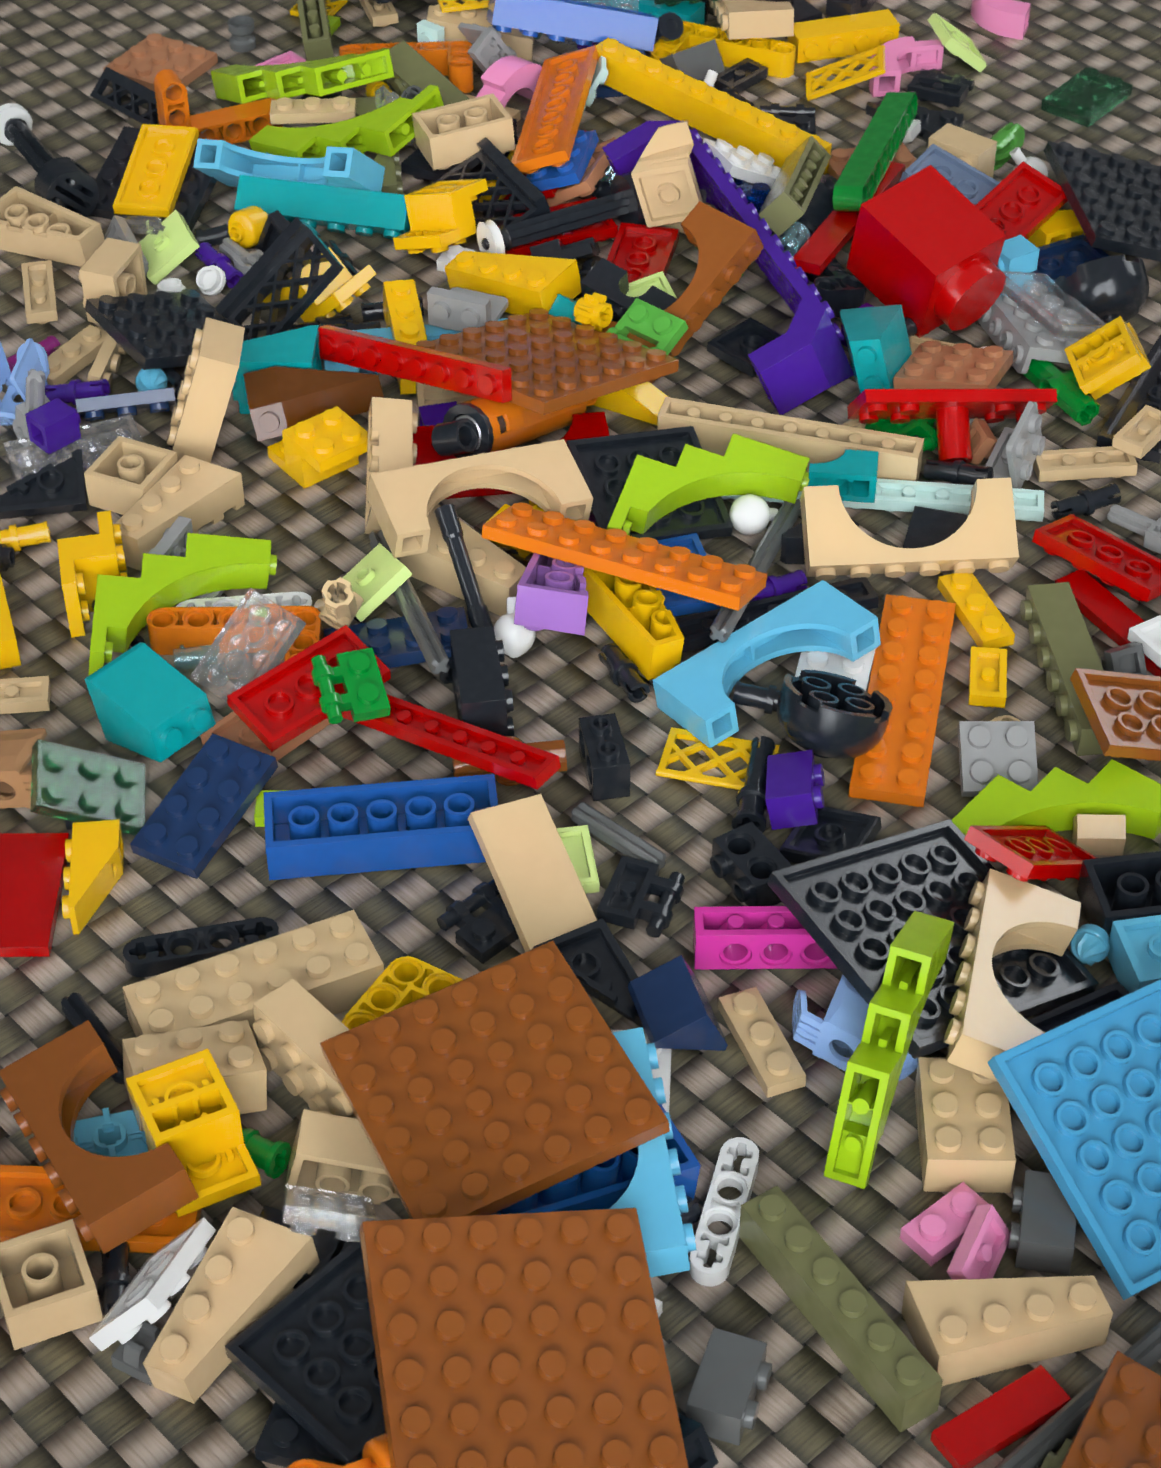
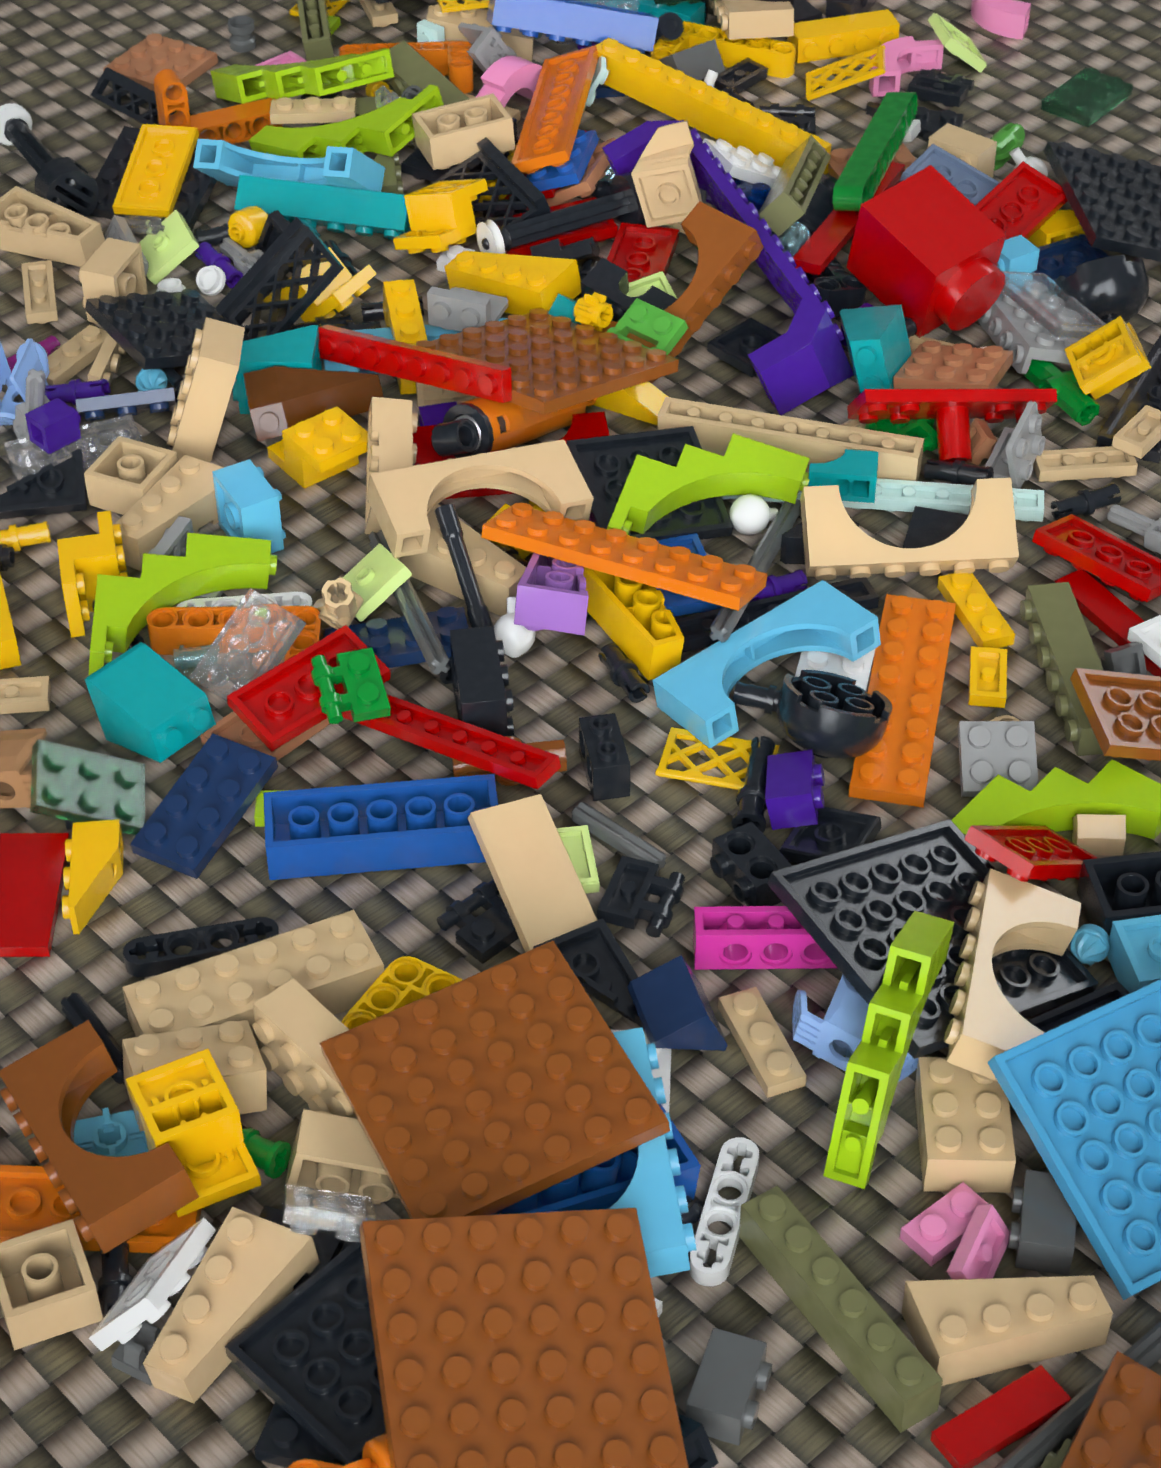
(248, 504): none -> medium azure container

